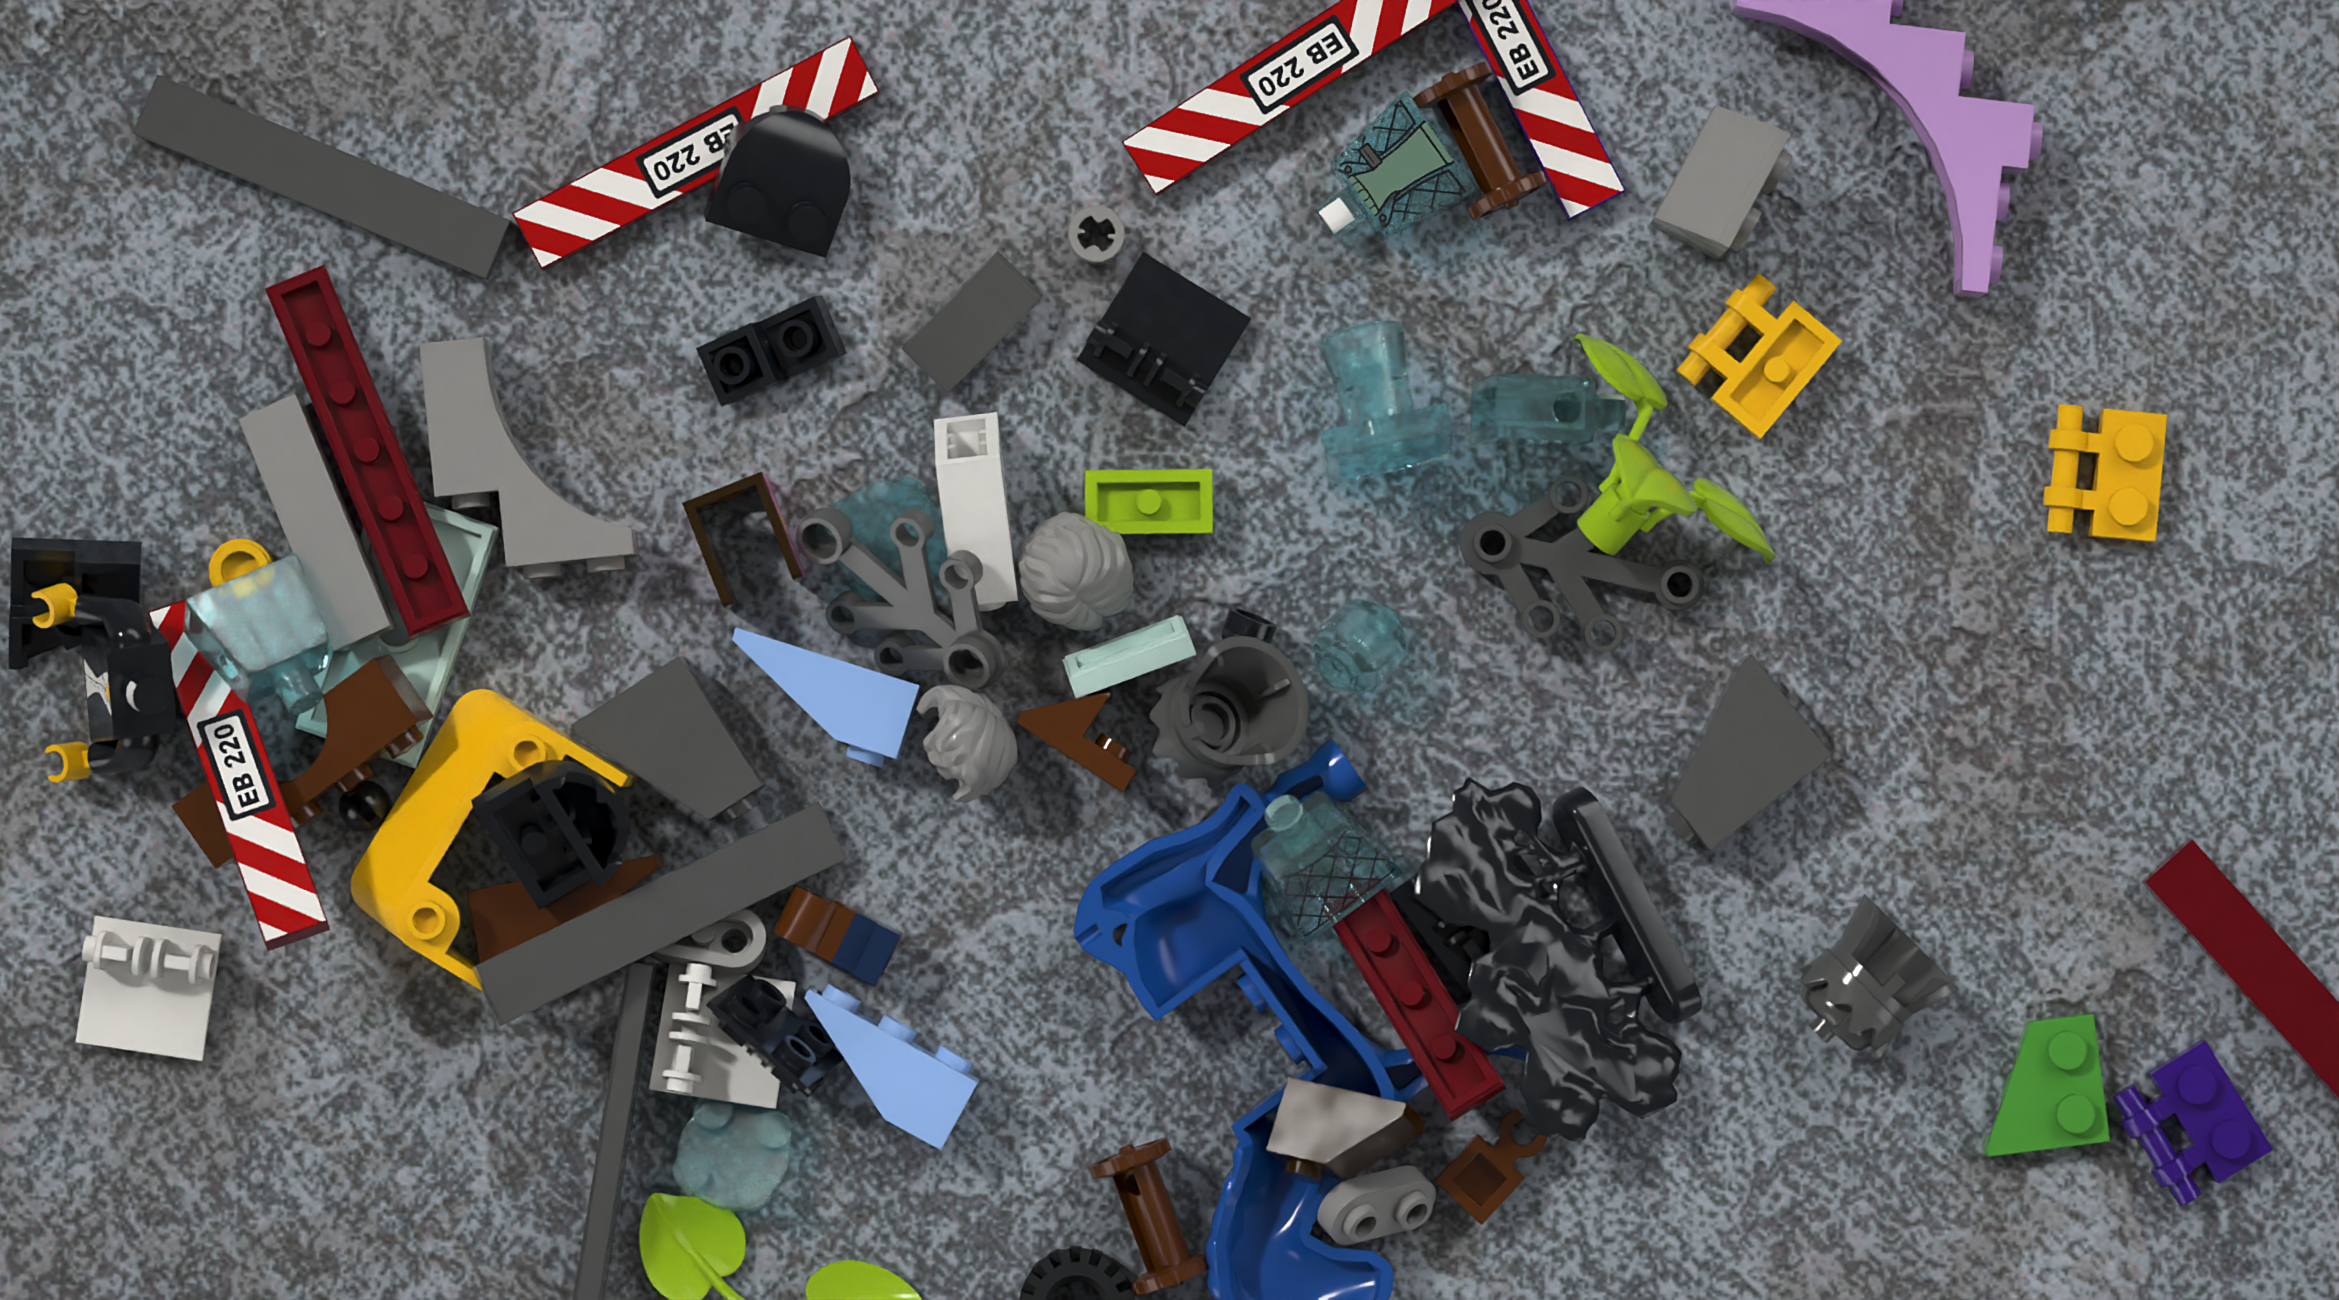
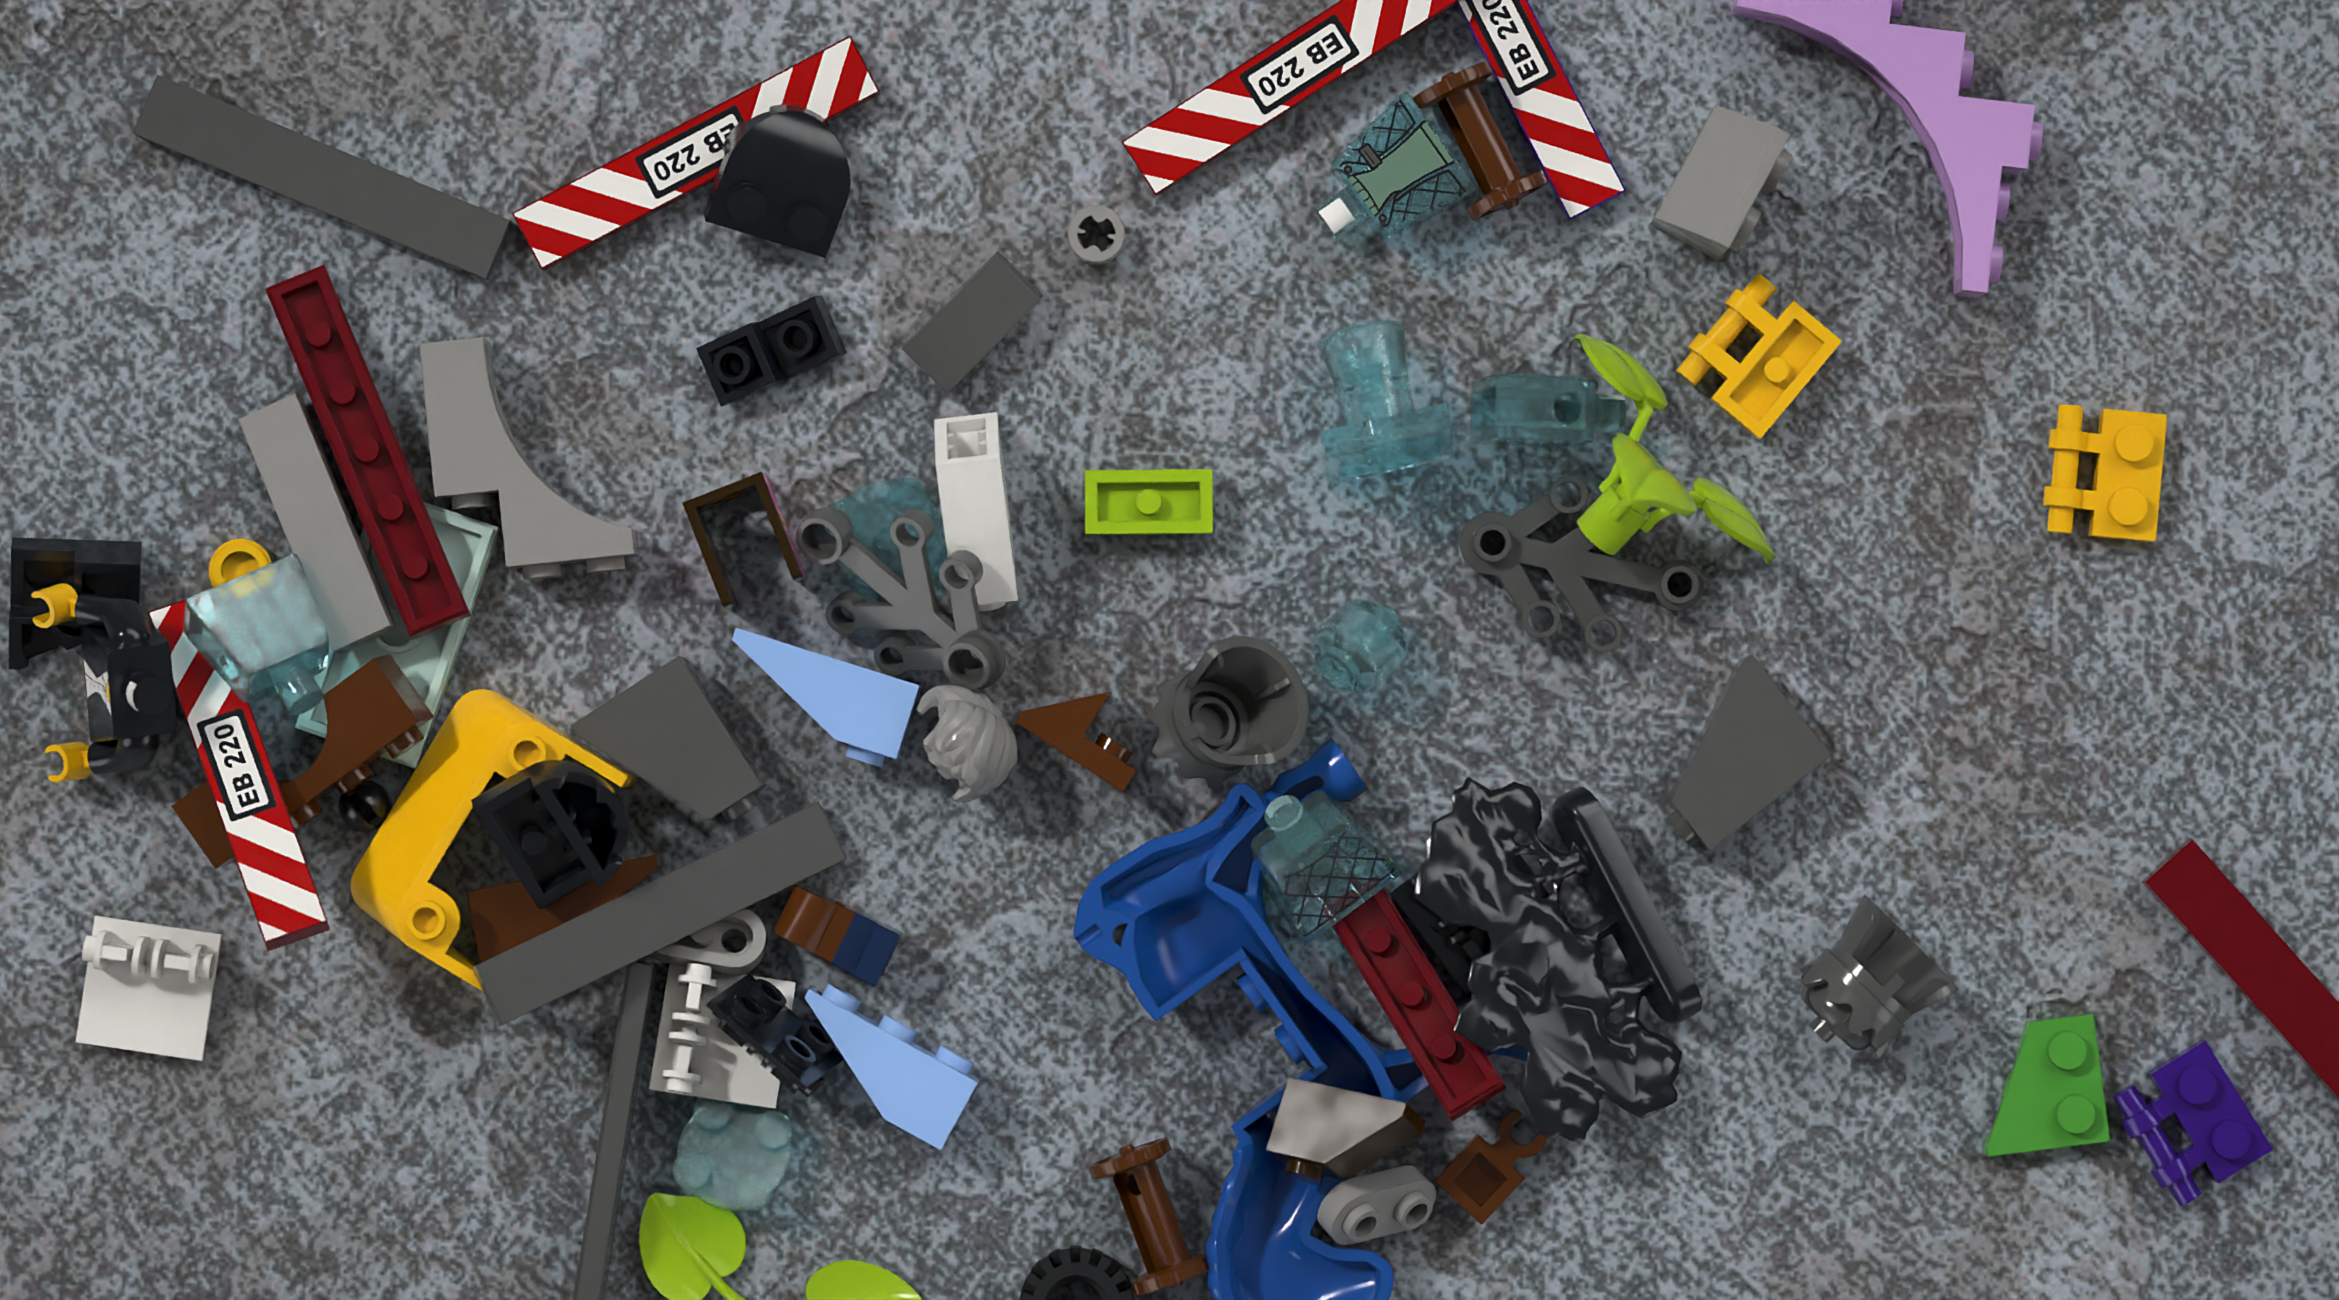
(1075, 572): light grey hair -> none
(1128, 656): light aqua tile -> none
(1163, 339): black hinge -> none
(1244, 623): black hinge -> none

